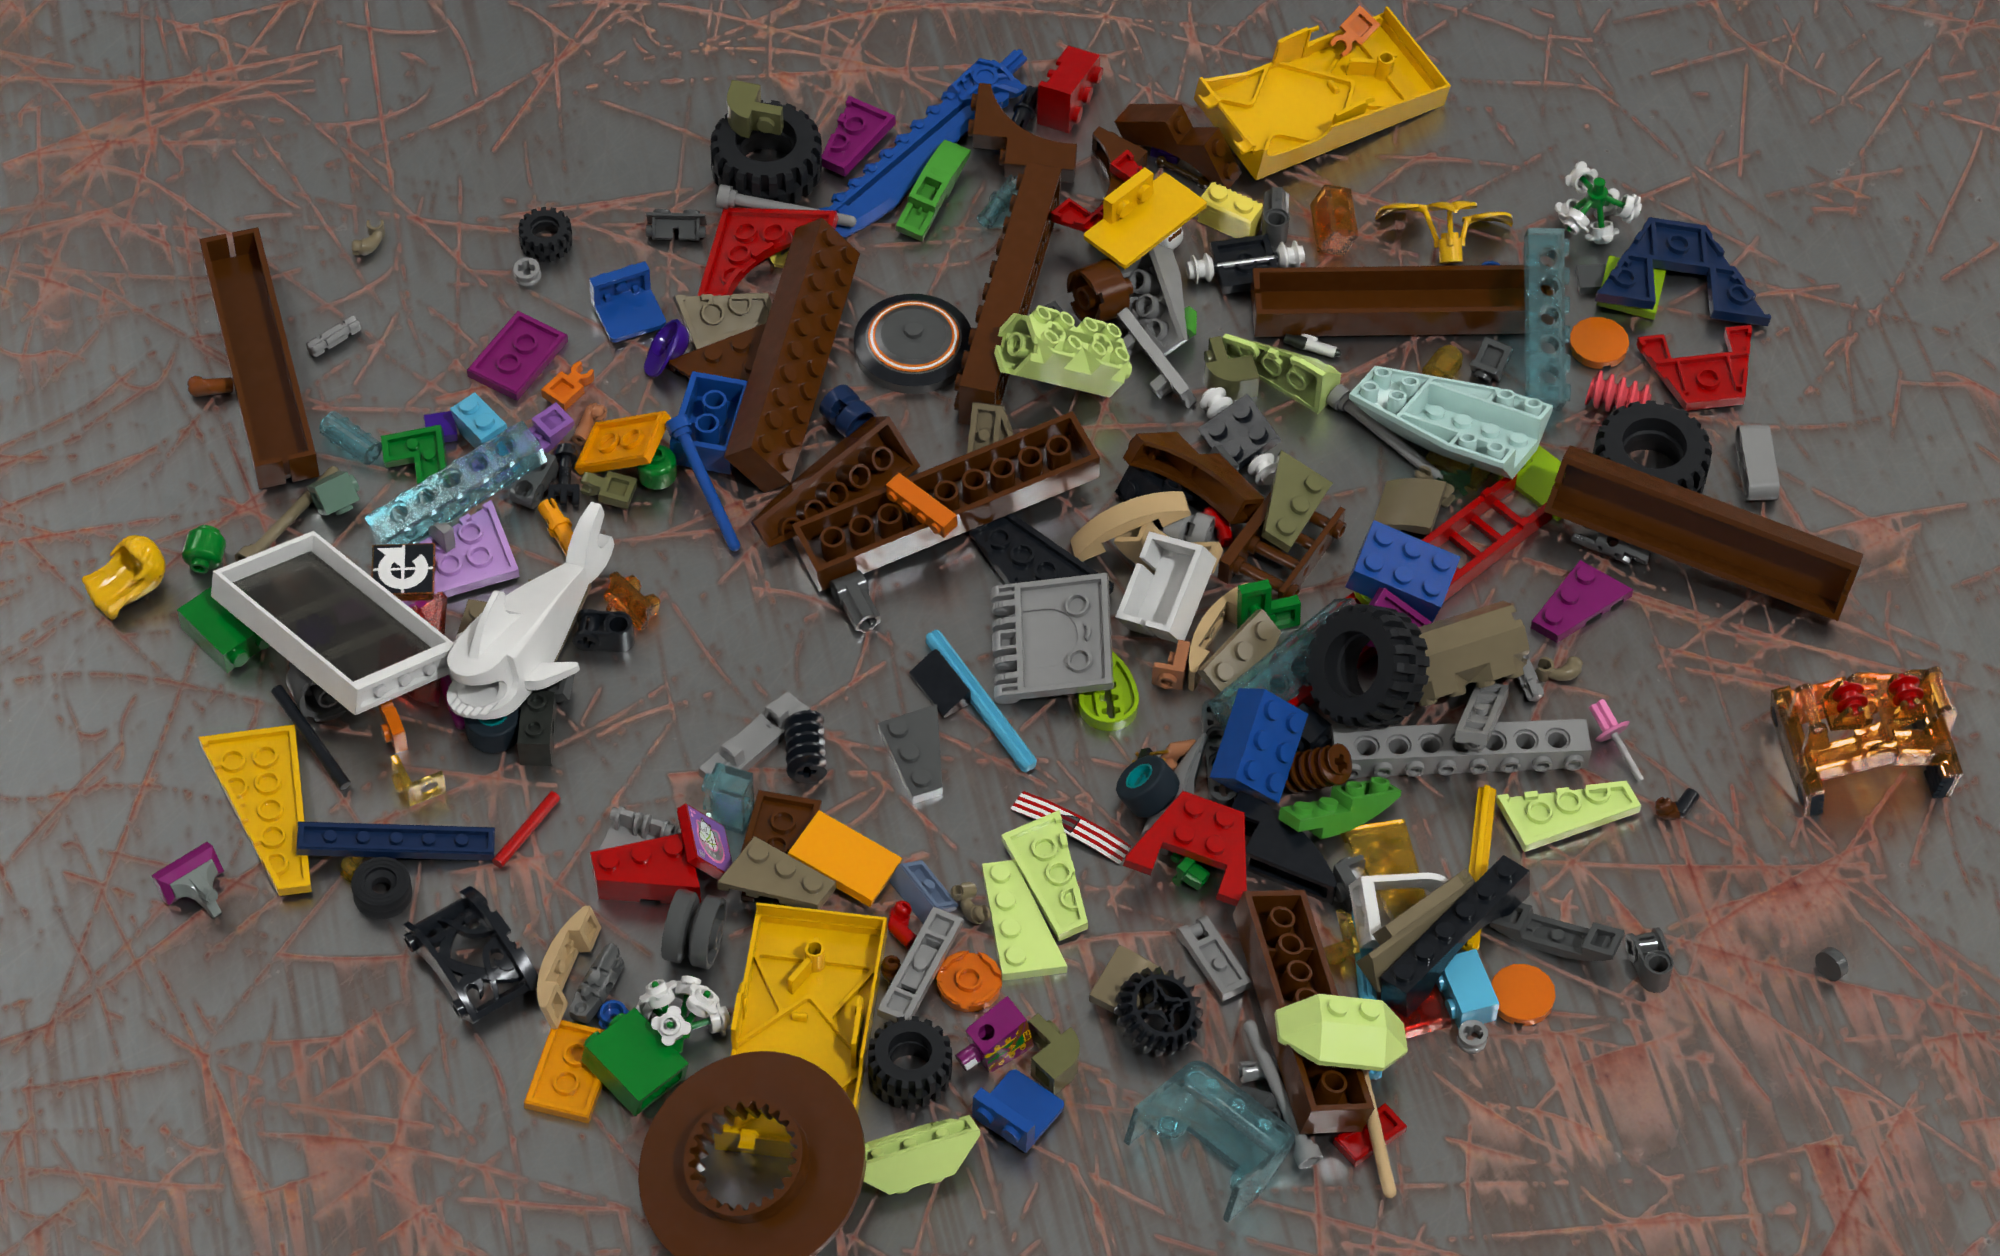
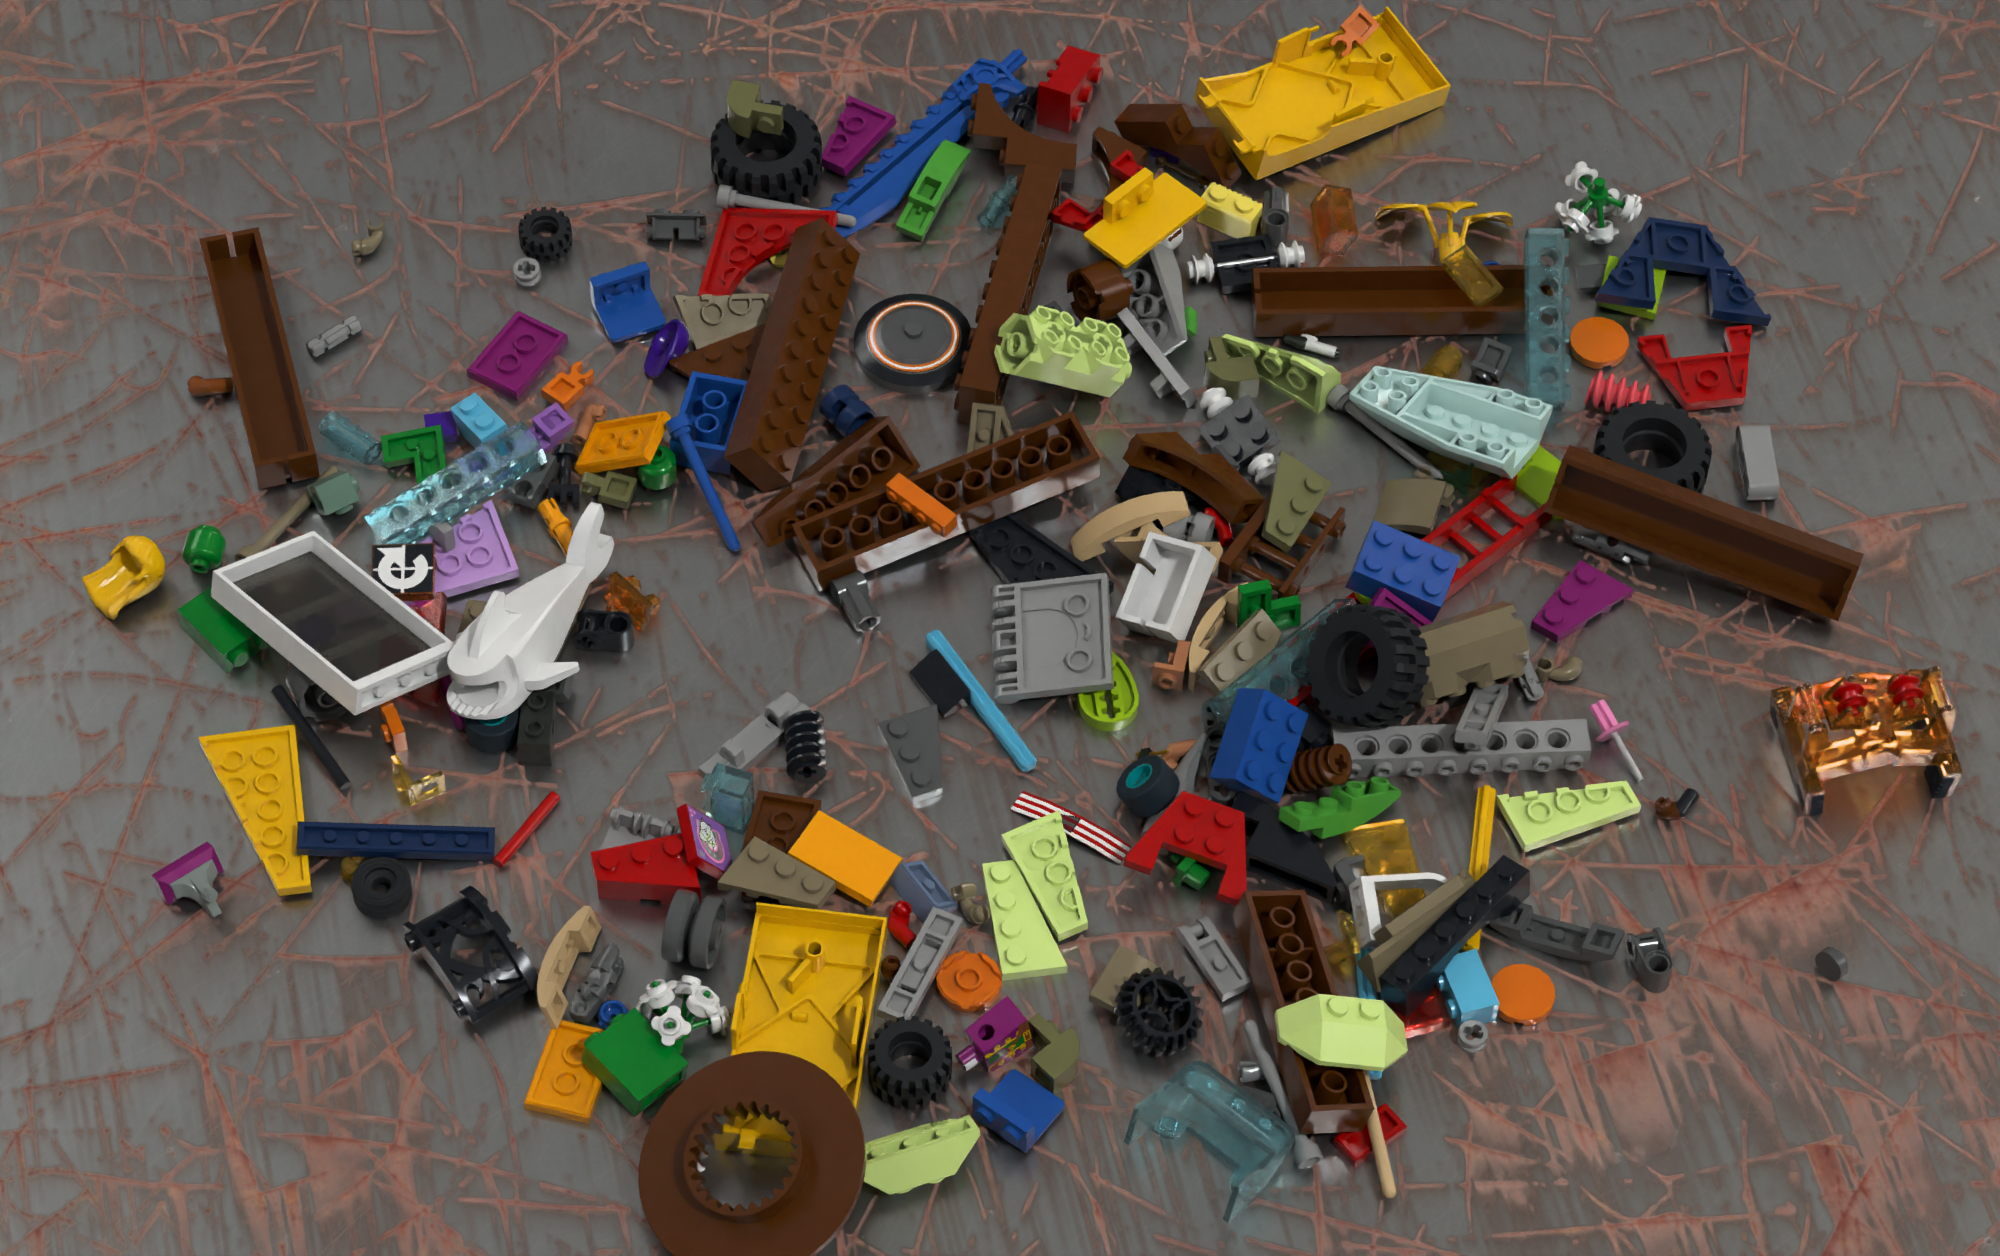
(1472, 276): none -> clear yellow plate

